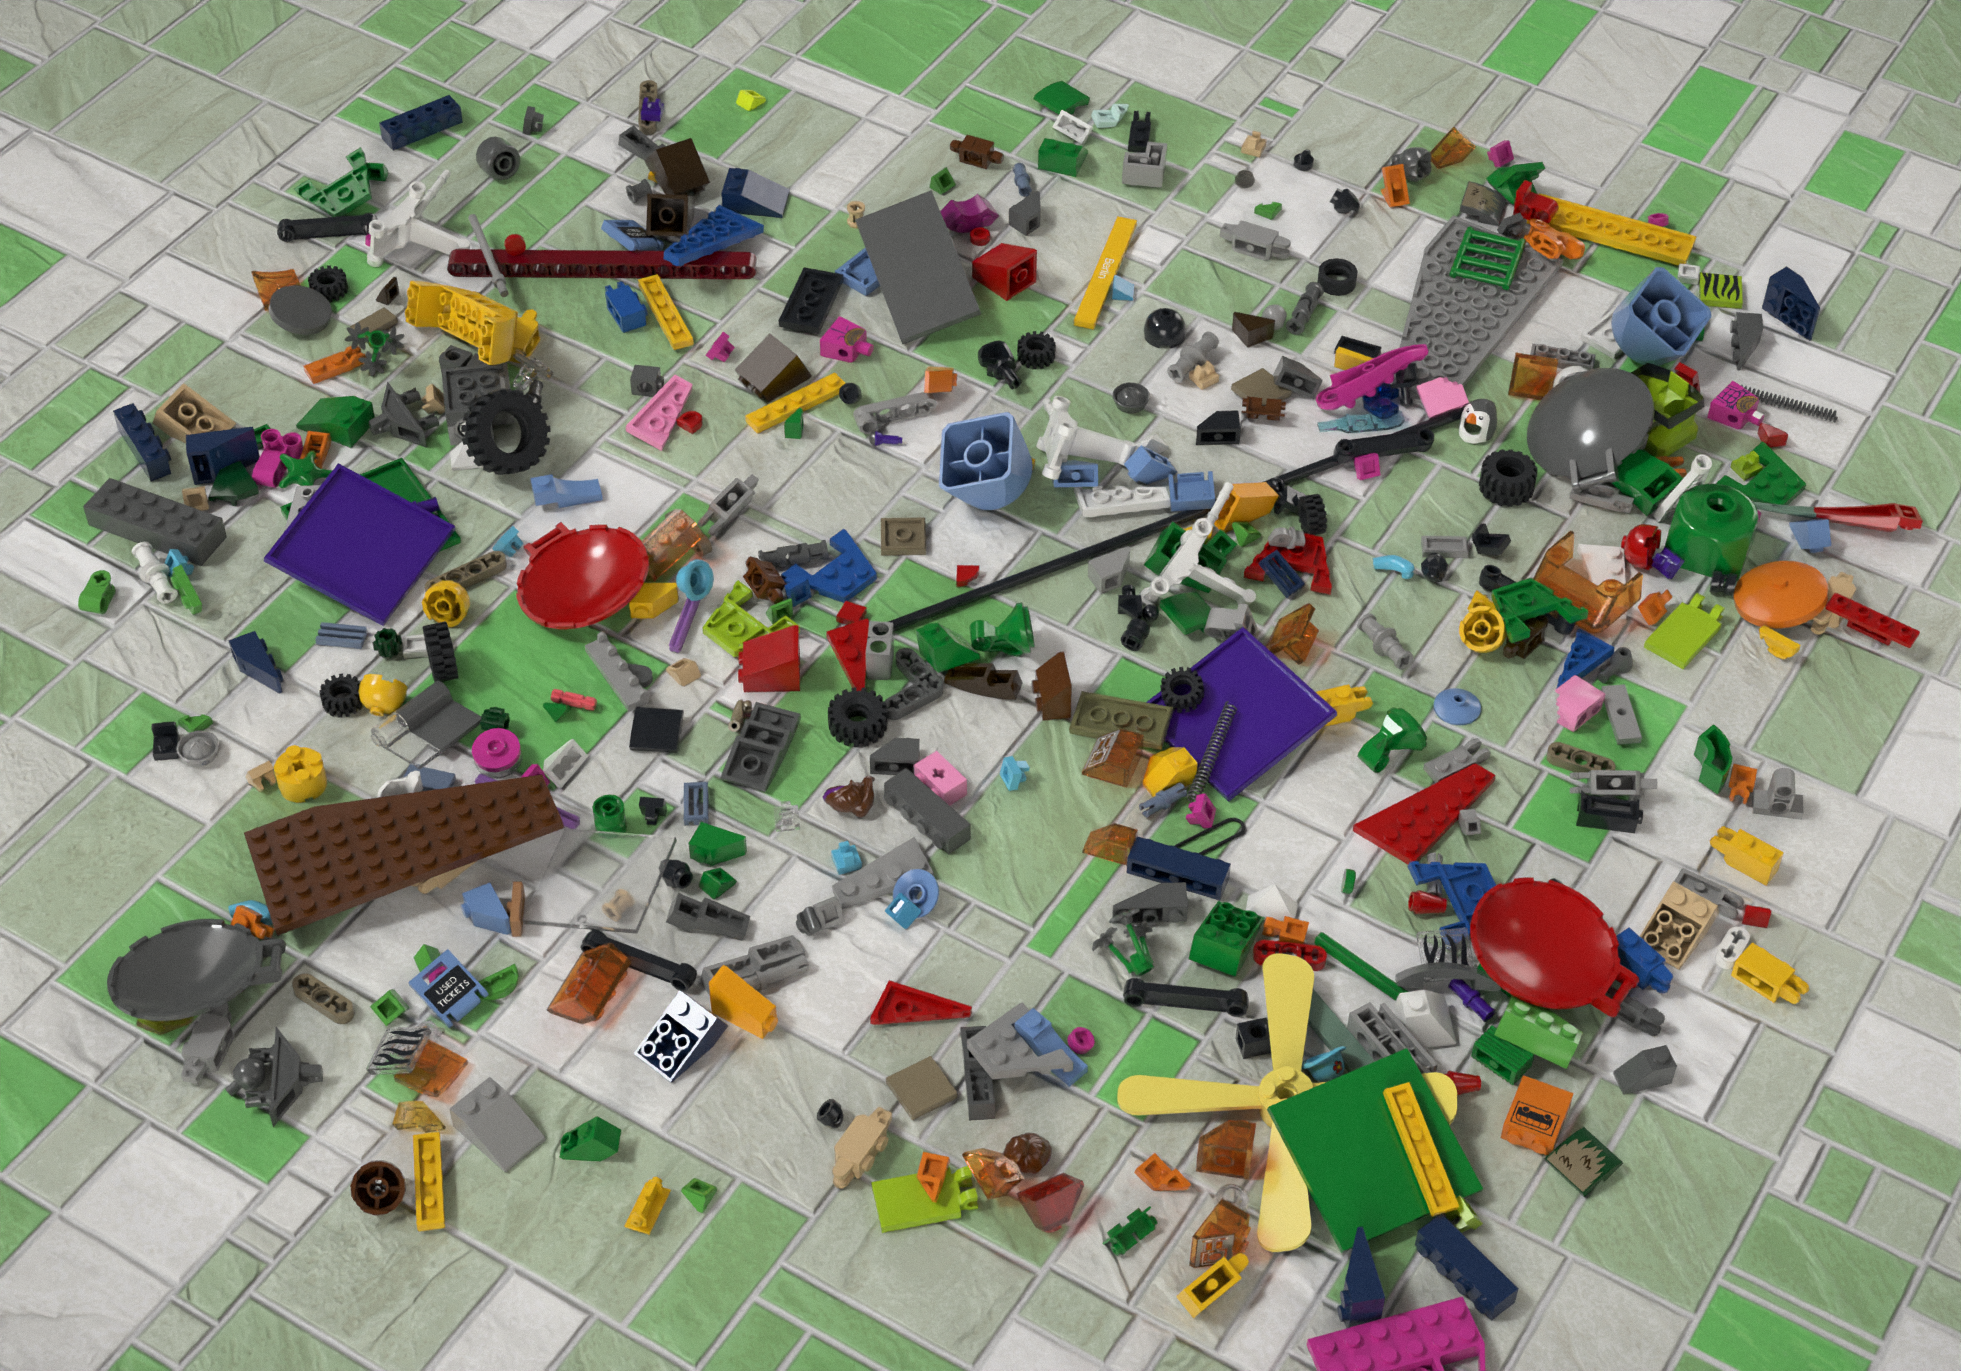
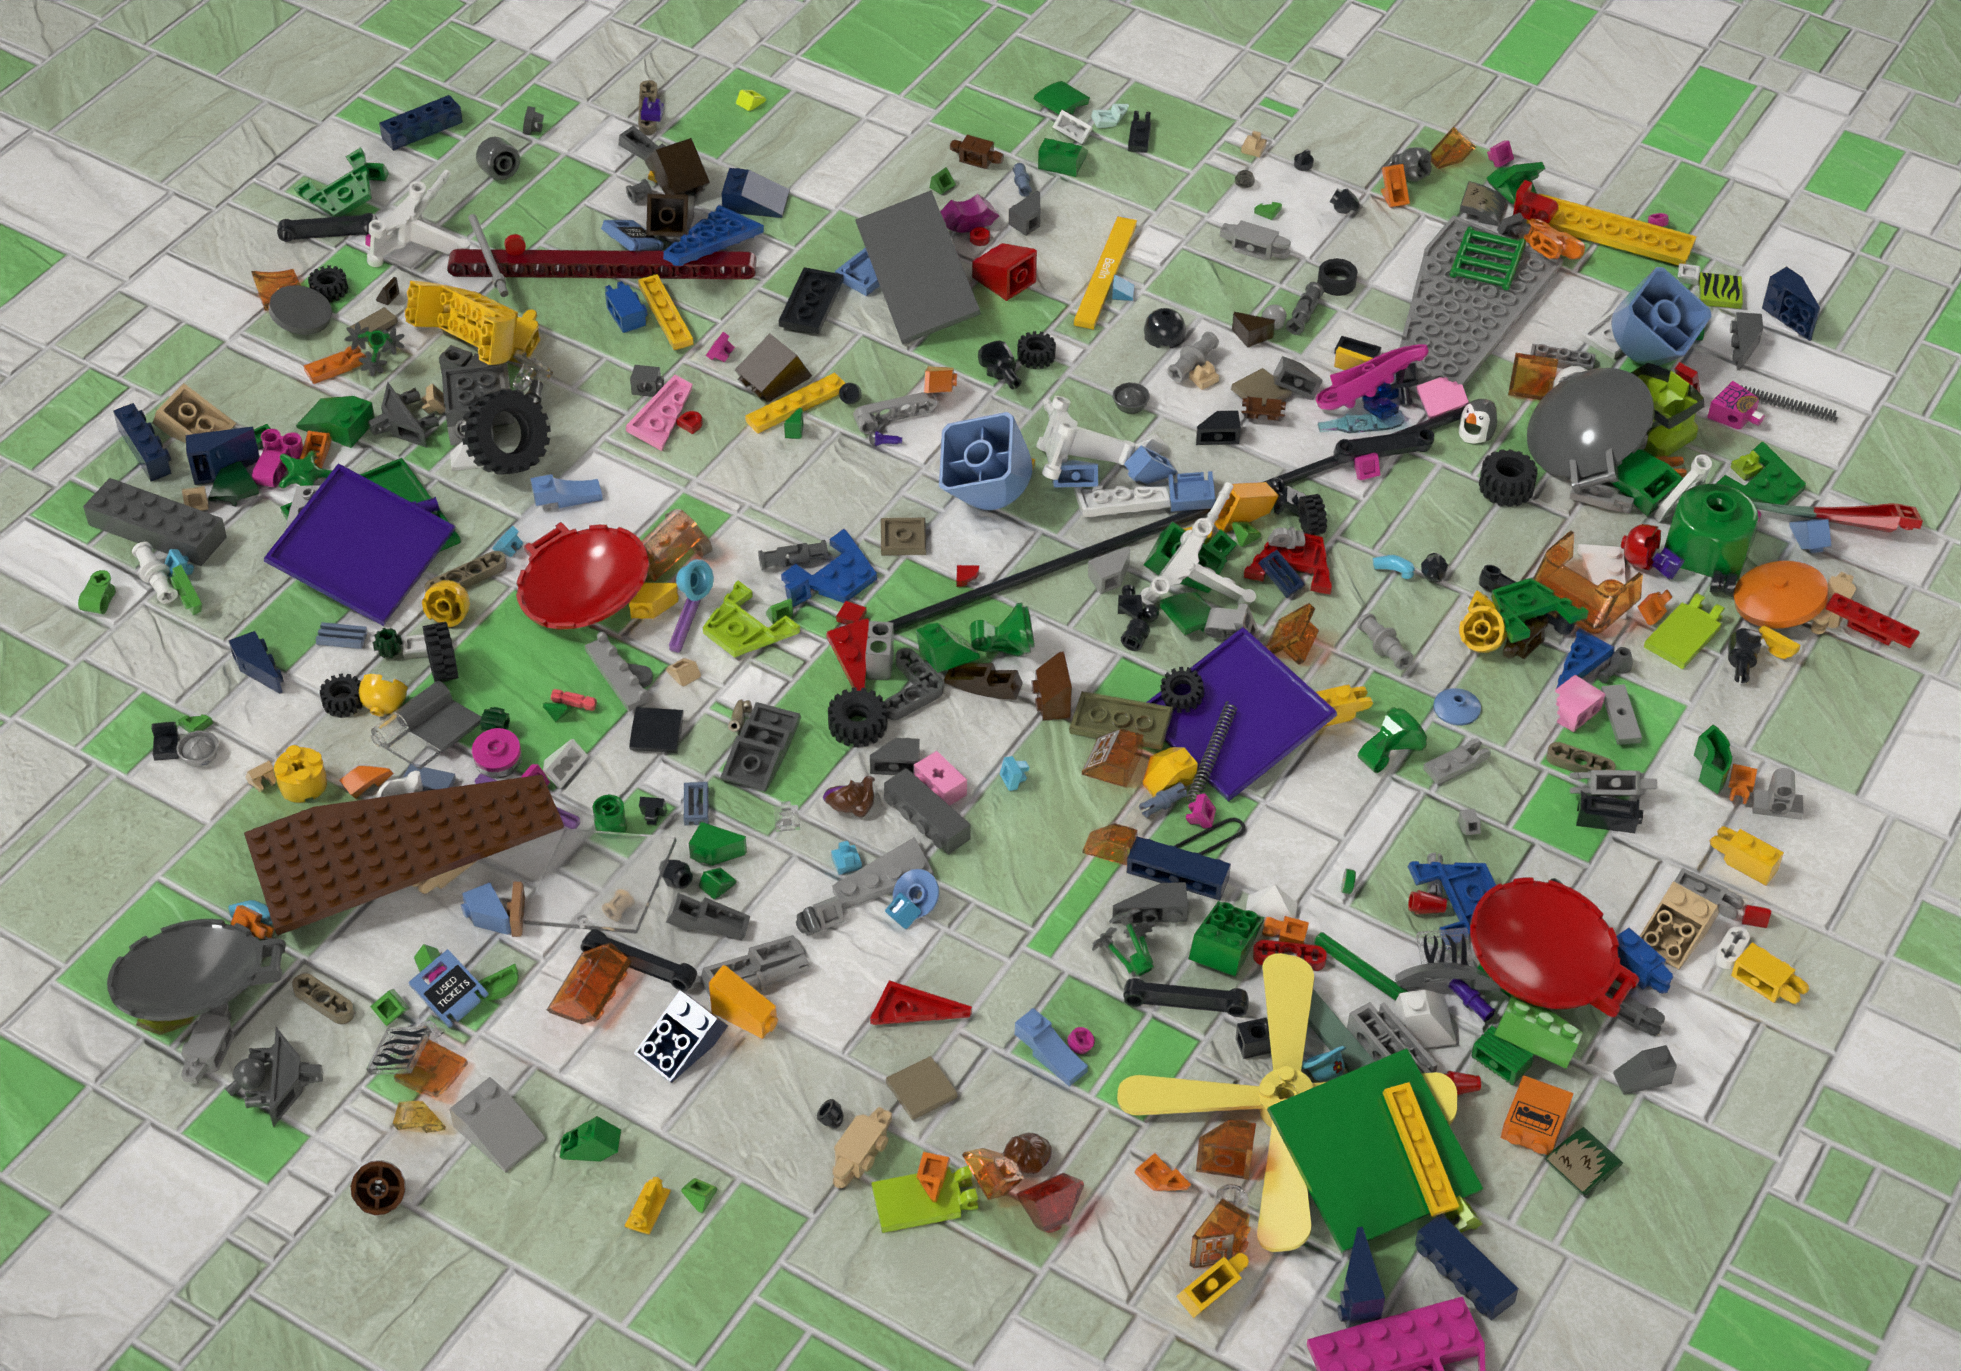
(363, 777): none -> orange slope
(428, 1181): yellow plate -> none
(729, 503): light grey hinge -> none
(764, 580): reddish brown piece -> none
(771, 662): red slope -> none
(845, 341): dark pink torso -> none
(855, 213): tan bush -> none
(977, 1081): dark grey slope -> none
(1006, 1053): light grey wing -> none
(1122, 1237): green hinge -> none
(1145, 168): light grey brick -> none
(1421, 819): red wing -> none
(1445, 546): light grey tile -> none
(1489, 543): black bracket -> none
(1743, 652): none -> black piece
(1772, 436): red slope -> none

